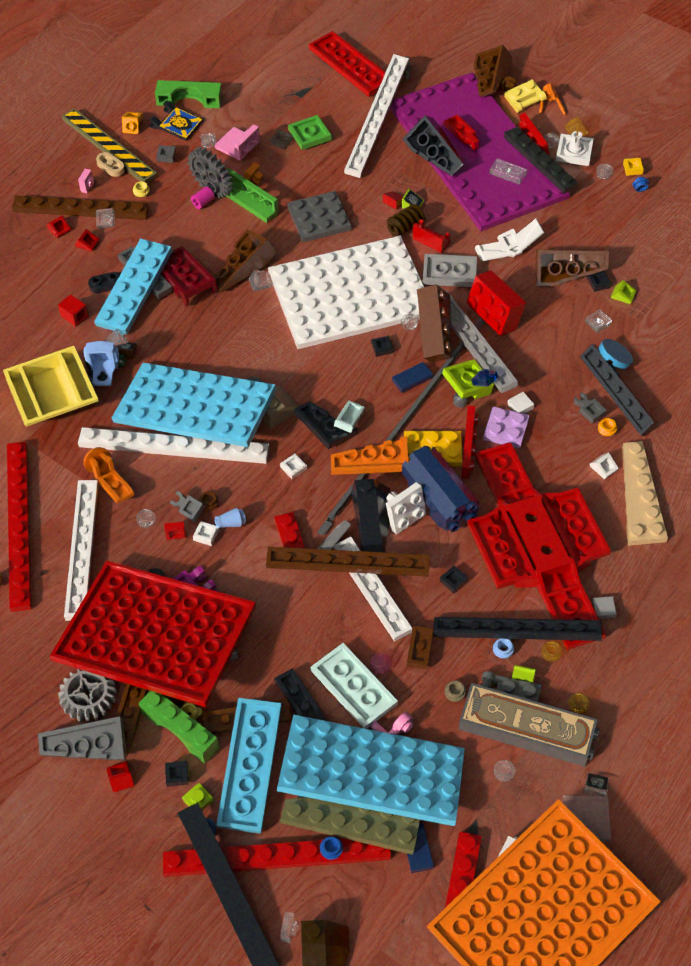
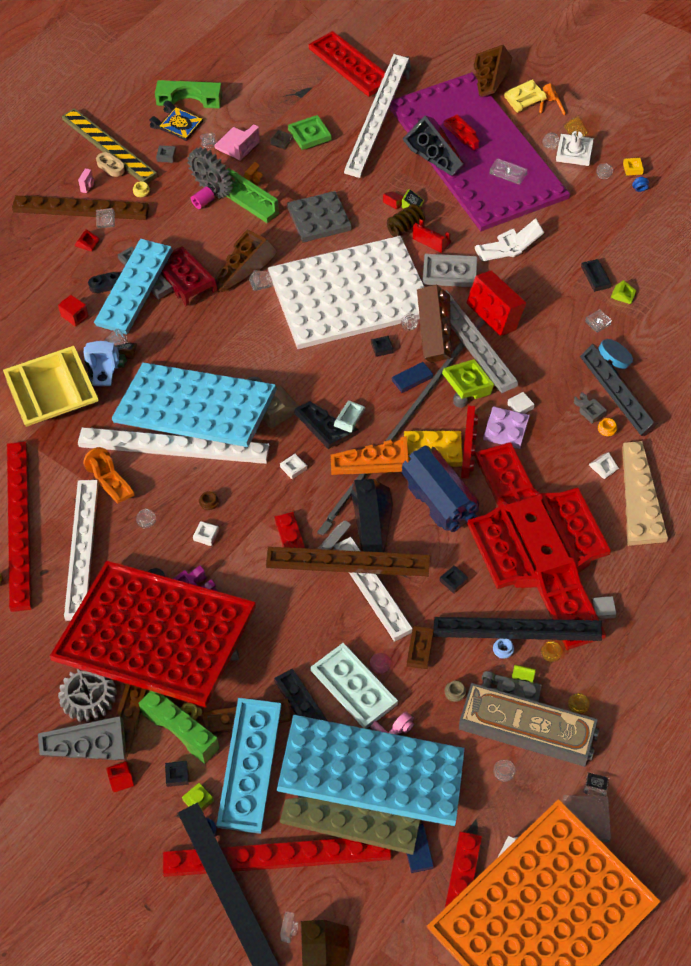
(58, 226): red slope -> none
(131, 122): light orange bracket -> none
(175, 530): red tile -> none
(189, 506): dark grey plate -> none
(232, 518): light blue cone -> none
(331, 848): blue plate -> none
(405, 507): white plate -> none
(484, 378): clear blue plate -> none
(508, 83): reddish brown plate -> none
(532, 132): red plate -> none
(541, 160): pearl dark grey plate -> none
(561, 266): reddish brown wedge -> none

